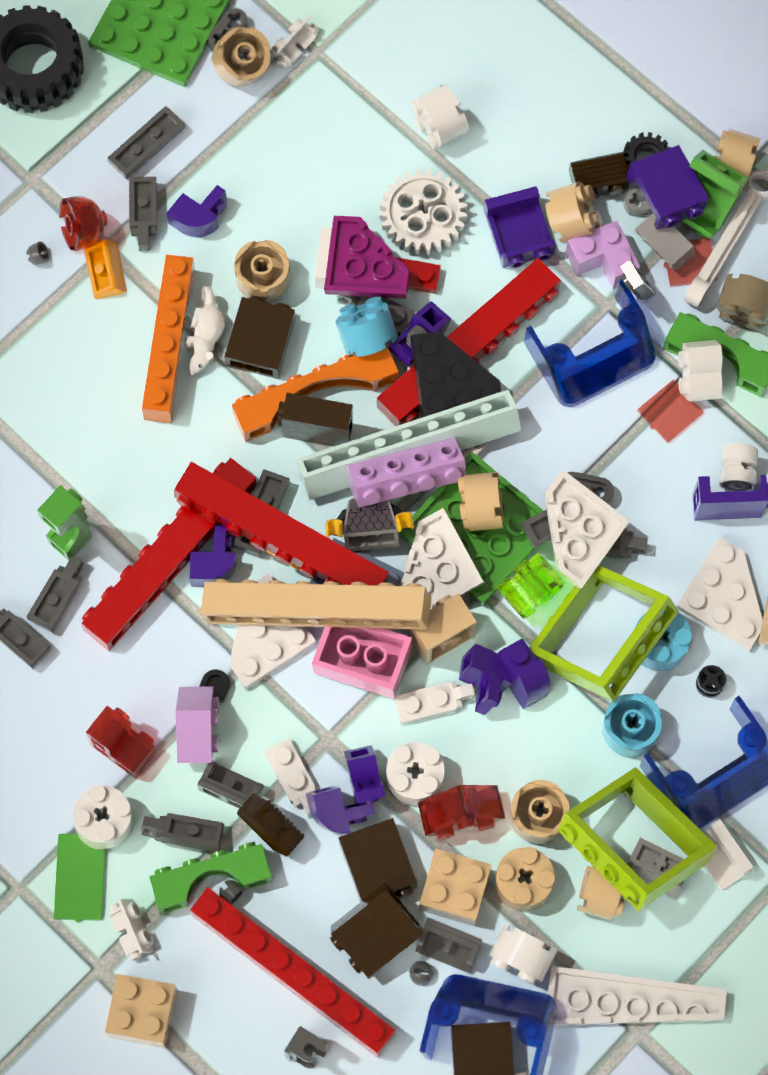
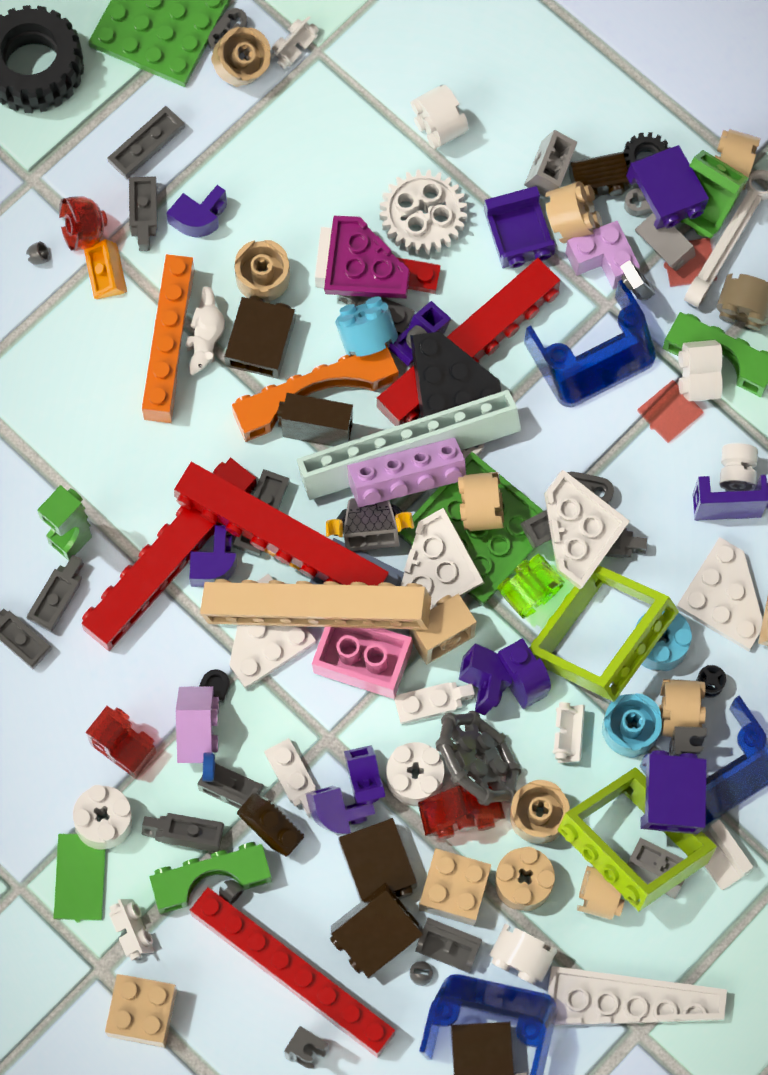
(208, 767): none -> blue tile
(487, 767): none -> dark grey plate
(551, 162): none -> light grey brick
(569, 739): none -> white hinge
(674, 793): none -> dark purple panel
(681, 705): none -> tan brick
(687, 740): none -> dark grey hinge

